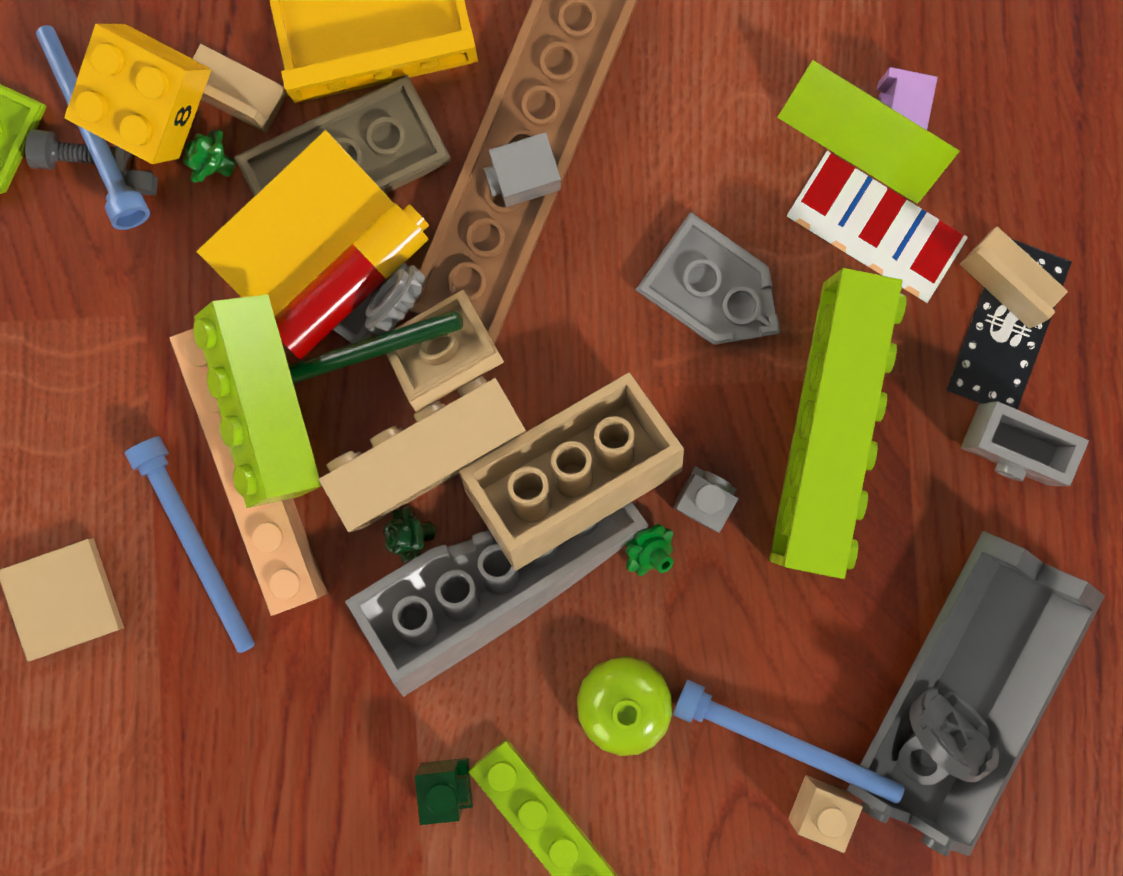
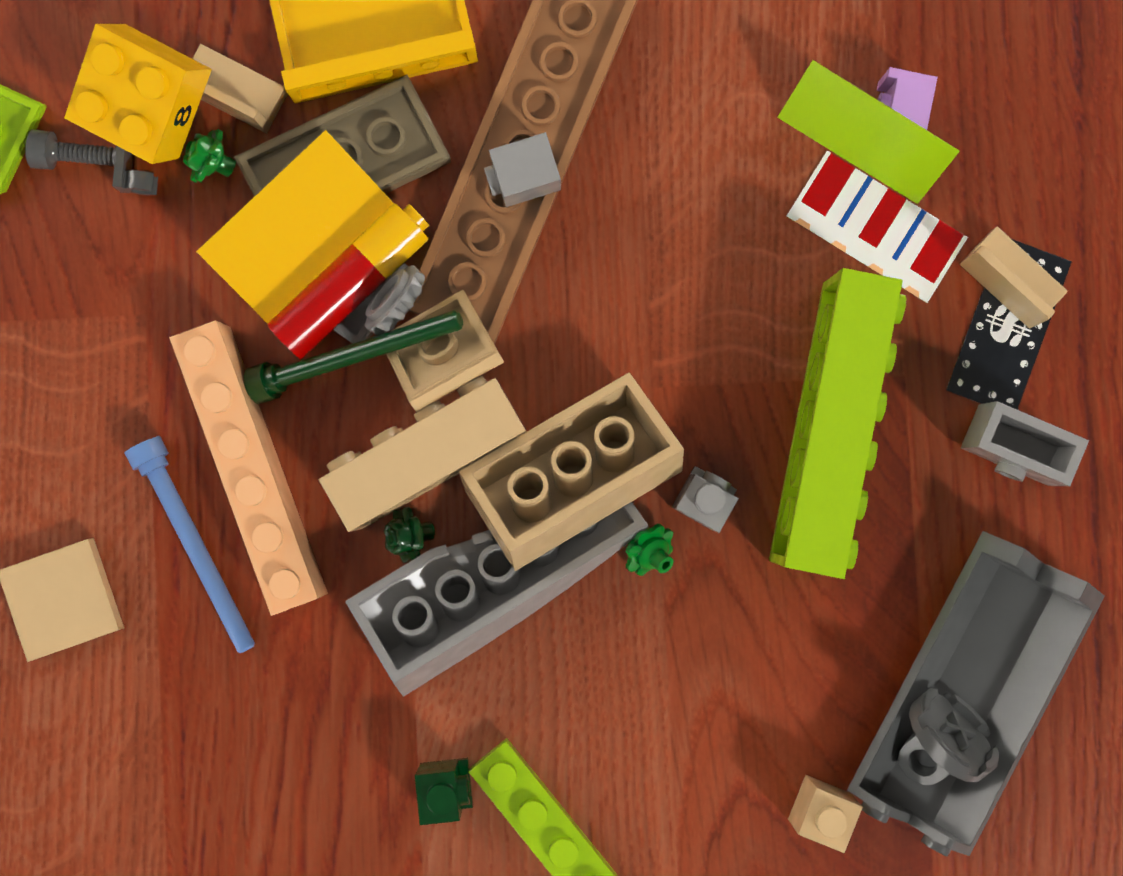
(124, 205): medium blue piece -> none
(256, 400): lime brick -> none
(624, 706): lime cylinder -> none
(697, 705): medium blue piece -> none
(712, 285): light grey tile -> none

